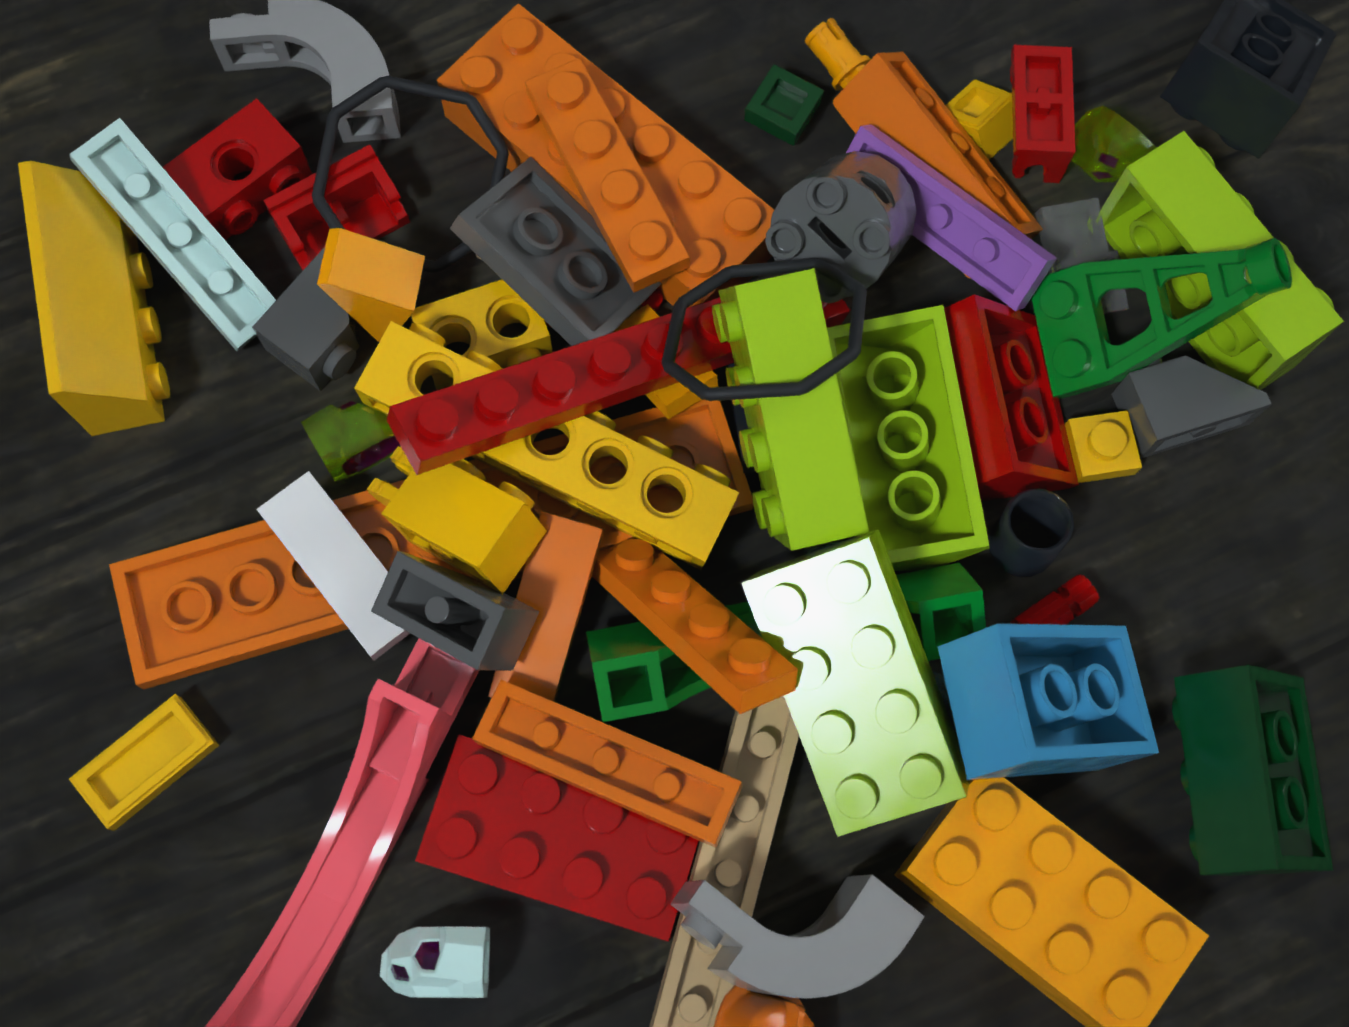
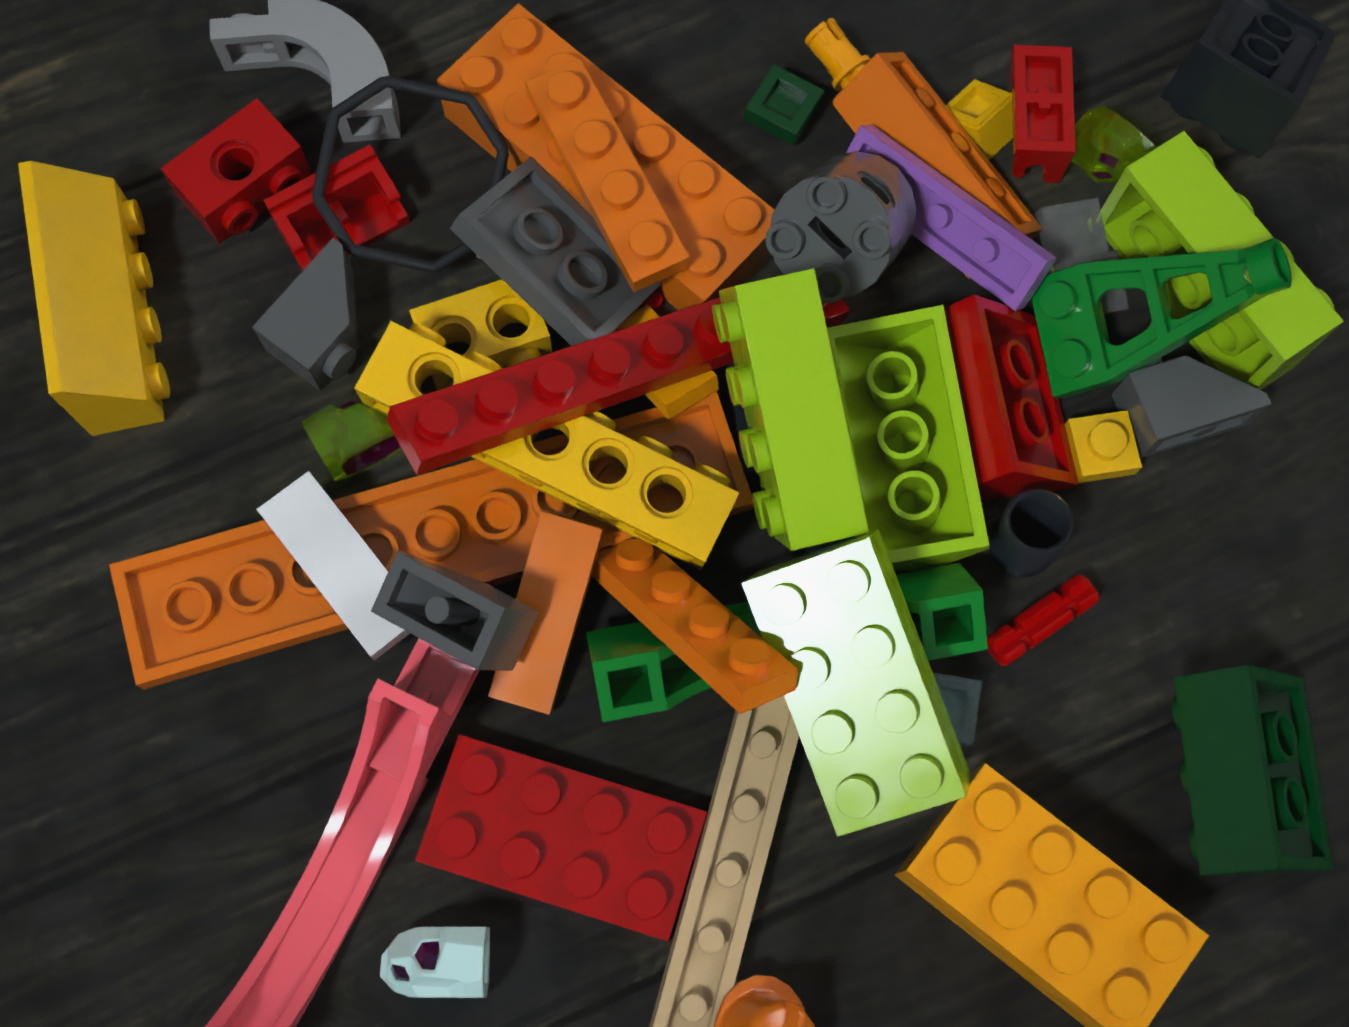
(143, 762): yellow tile -> none
(174, 231): light aqua plate -> none
(370, 279): light orange slope -> none
(462, 519): yellow hinge -> none
(608, 763): orange plate -> none
(775, 389): black piece -> none
(838, 952): light grey arch -> none
(1046, 699): dark azure brick -> none

